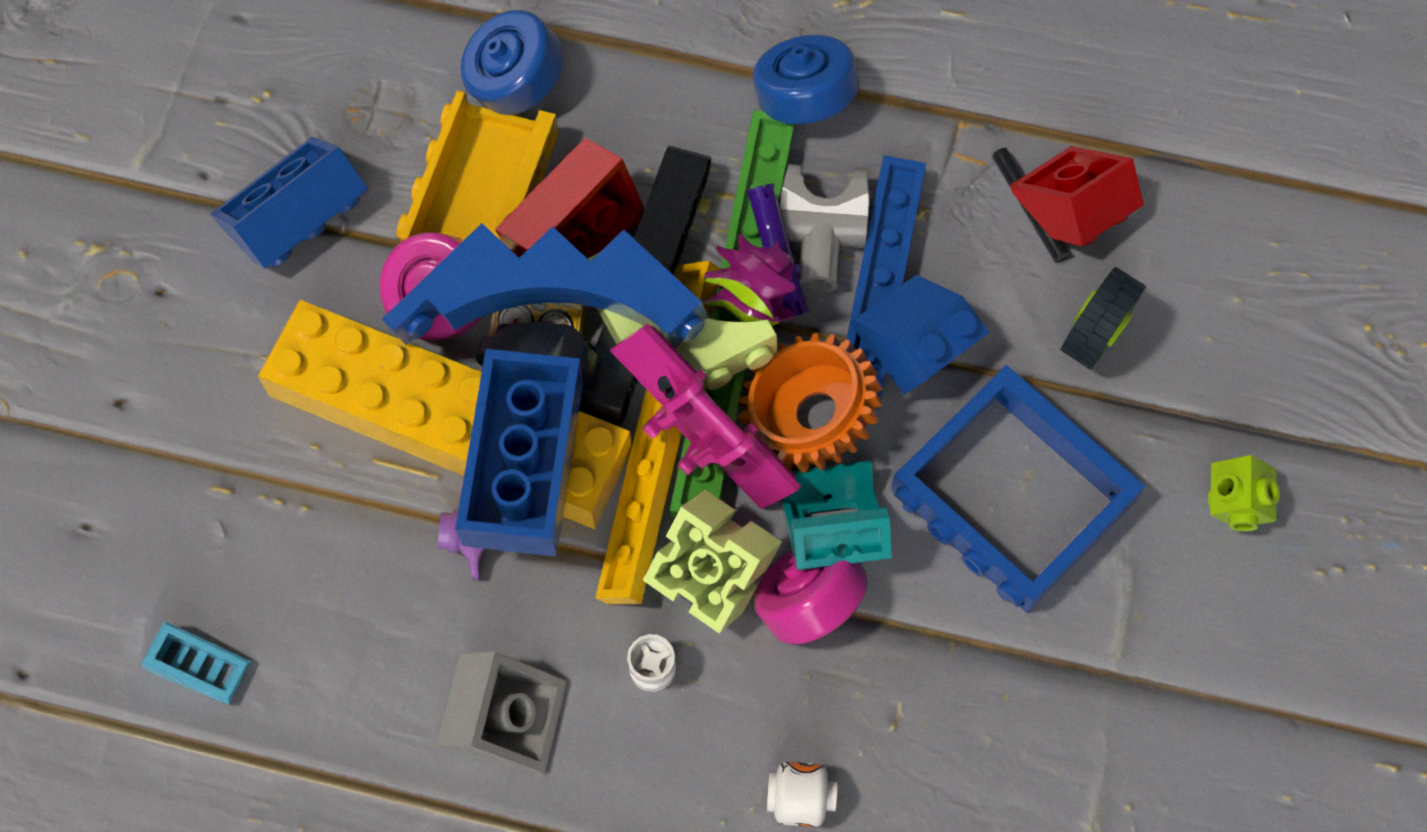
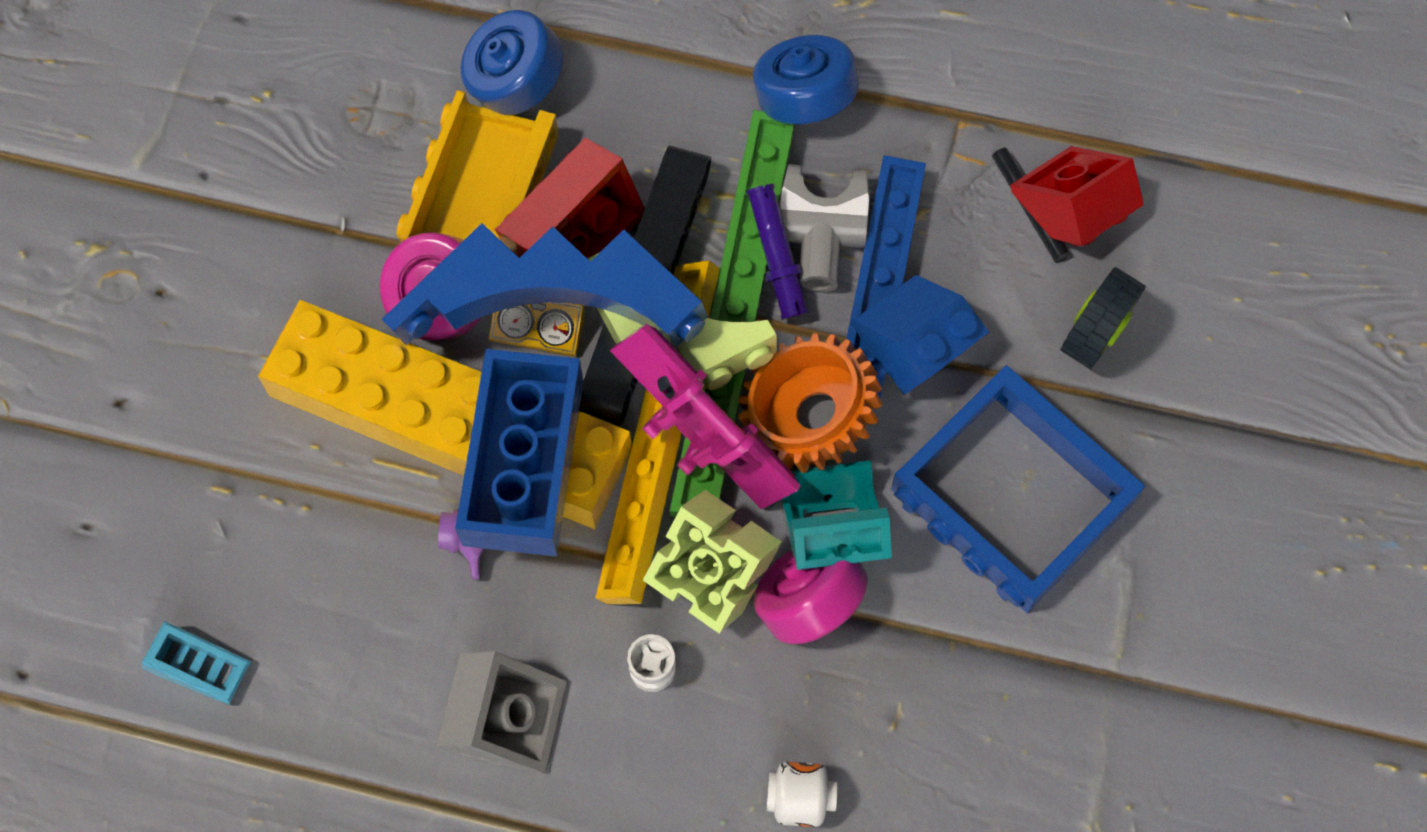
(291, 202): blue slope -> none
(543, 339): black piece -> none
(753, 282): magenta hair -> none
(1243, 492): lime brick -> none

